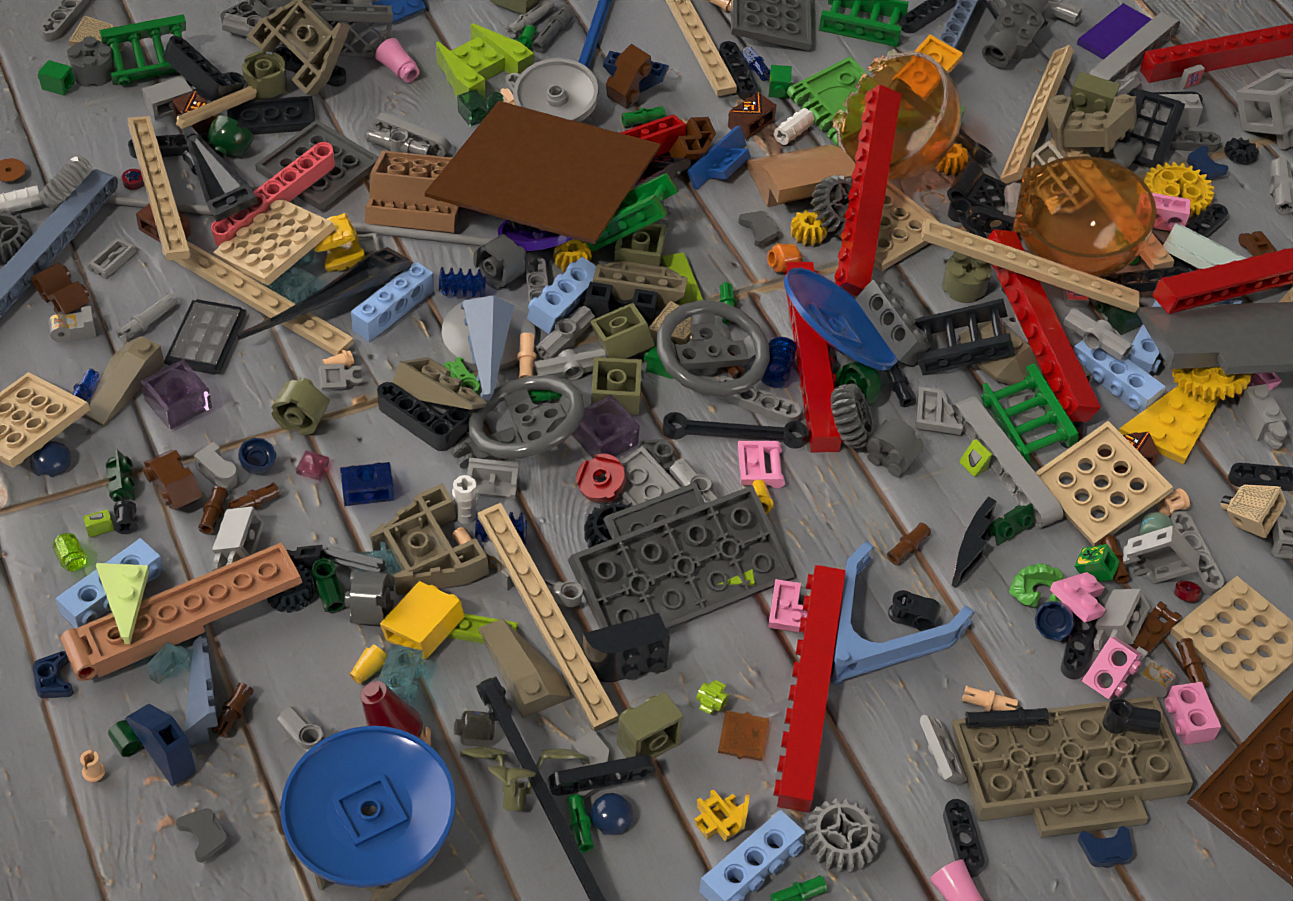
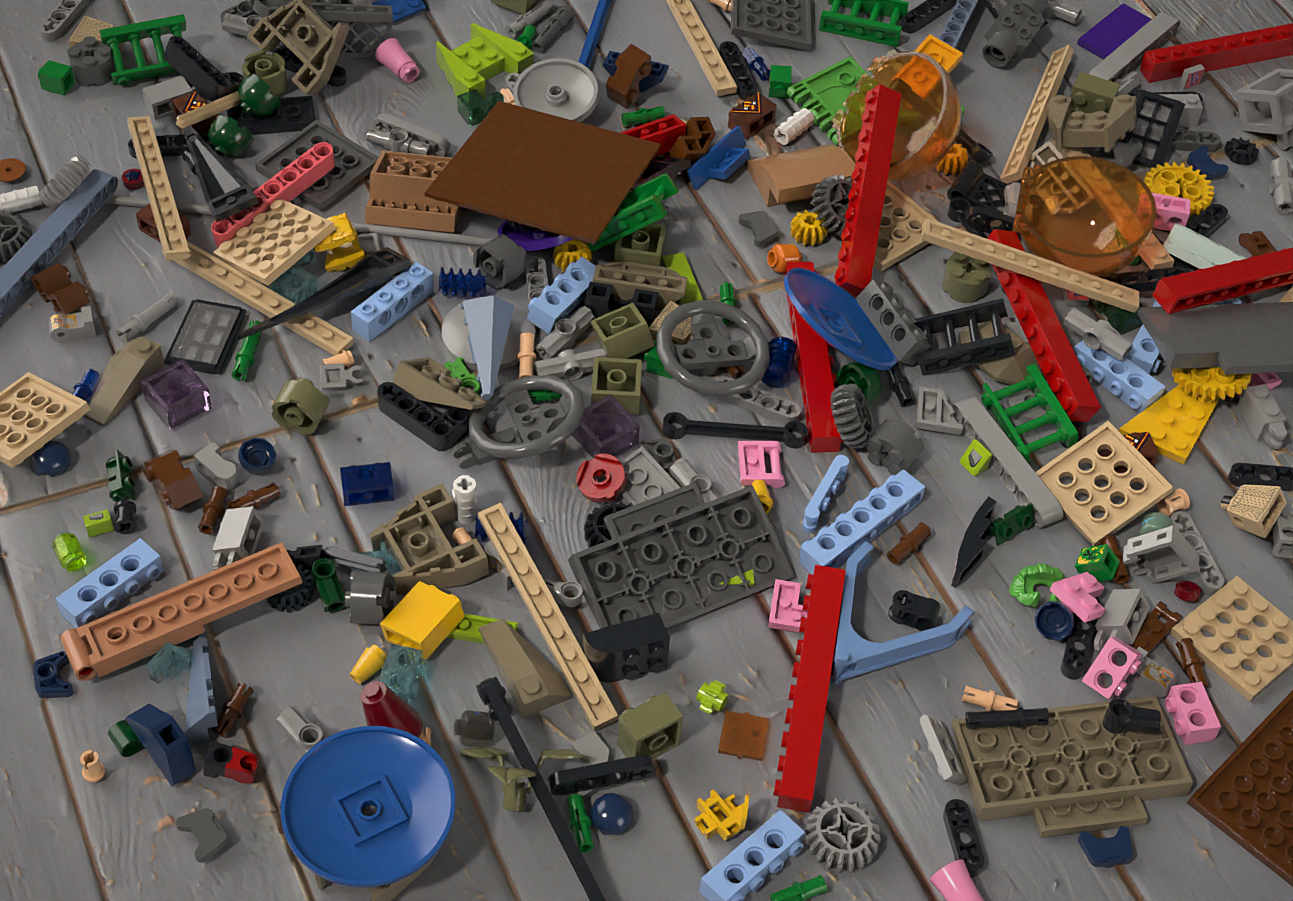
(114, 260): light grey tile -> none
(124, 590): yellowish green wing -> none
(231, 763): none -> leg
(245, 356): none -> green pin
(256, 97): none -> dark green cylinder
(312, 465): clear pink tile -> none
(494, 477): light grey hinge -> none
(828, 486): none -> light blue plate
(862, 522): none -> light blue brick

